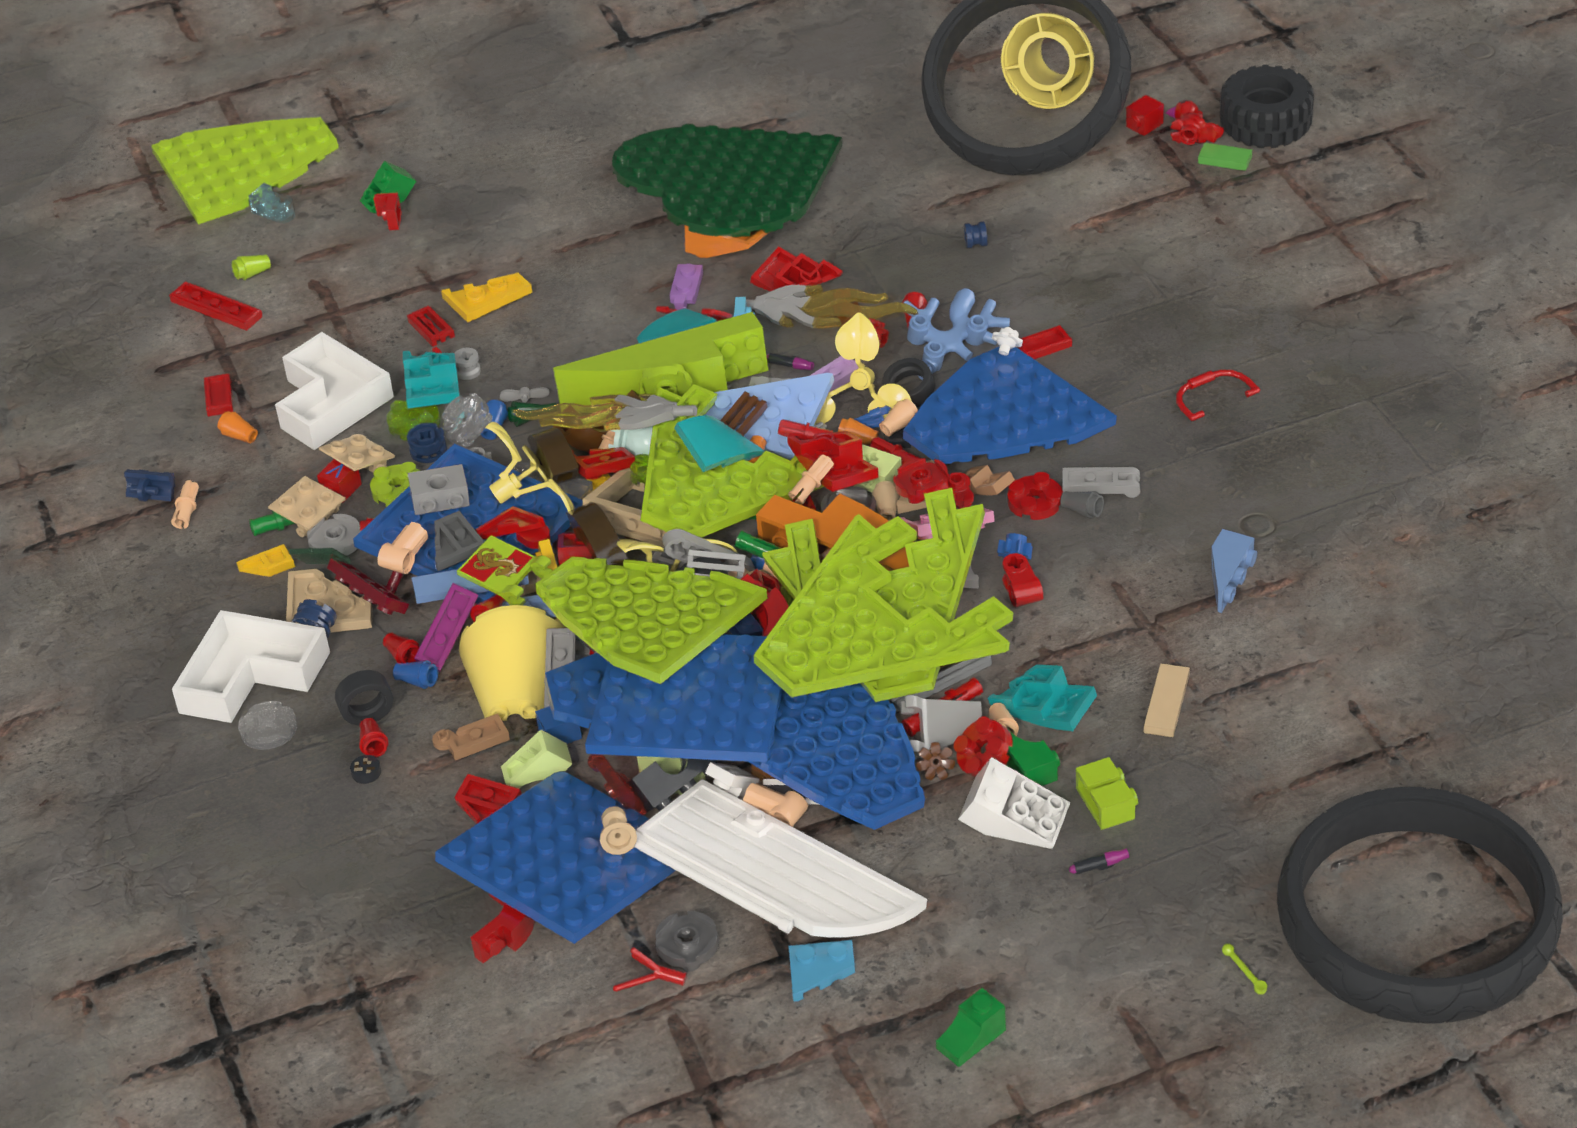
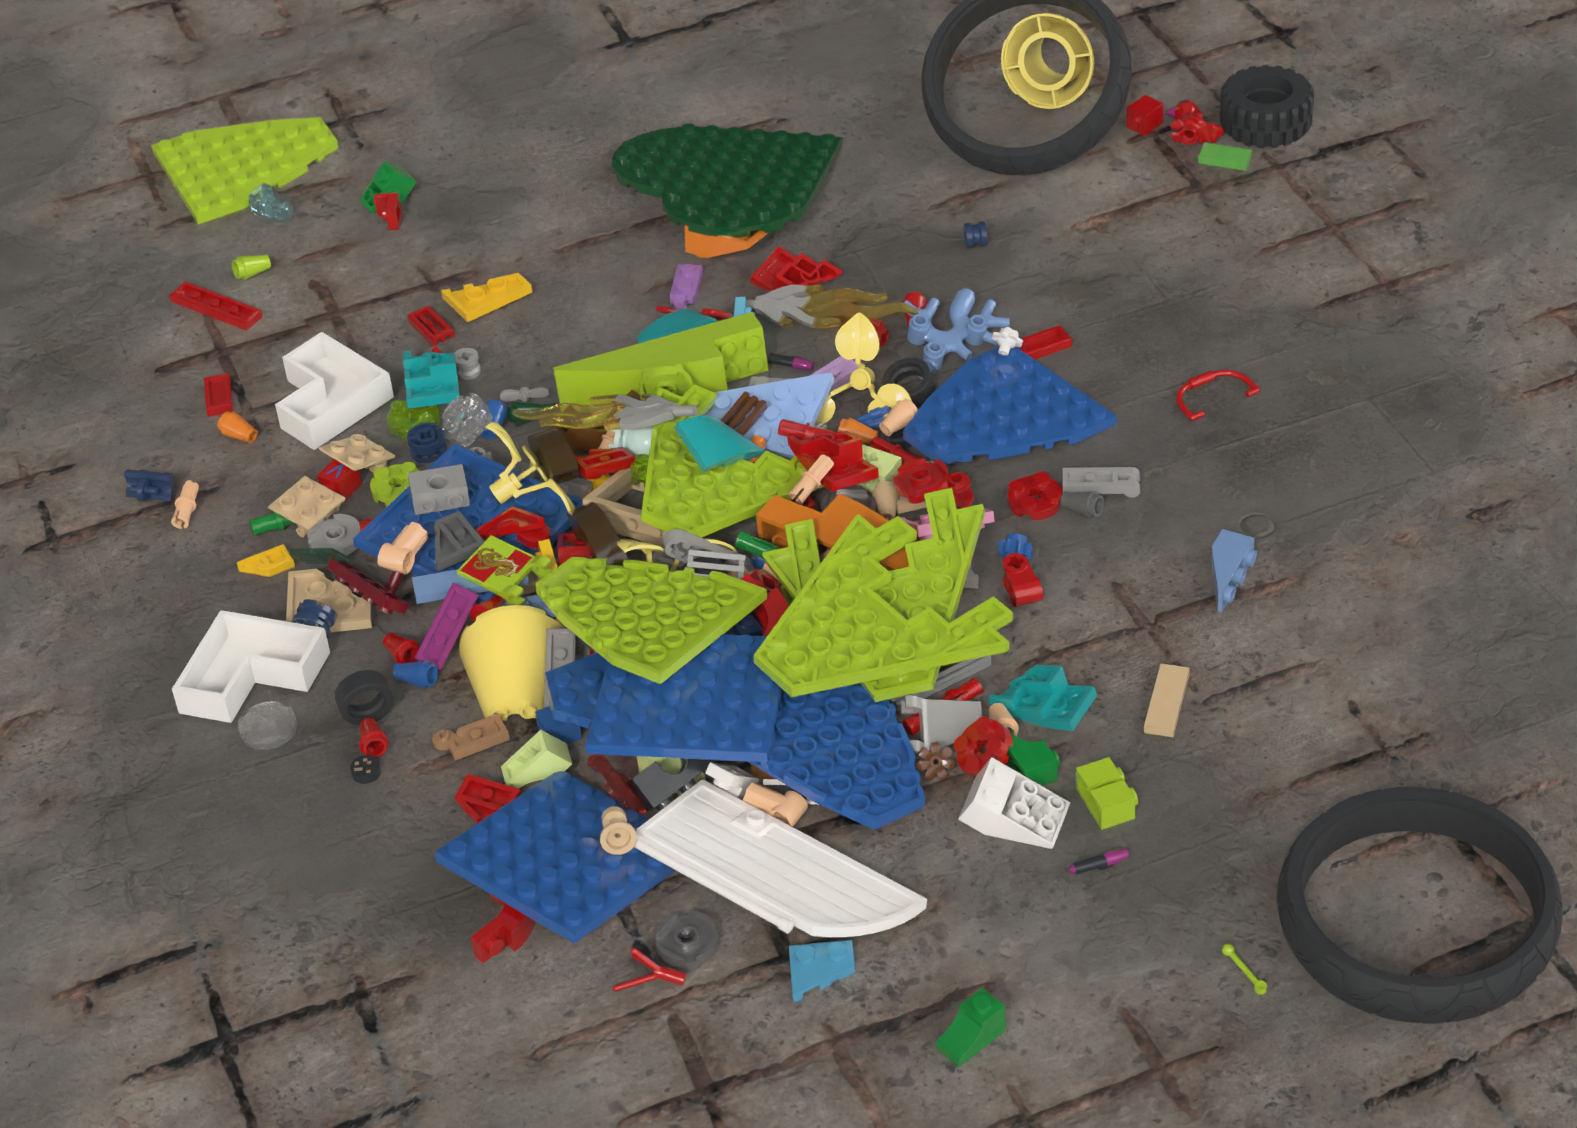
(986, 483): medium nougat slope -> none

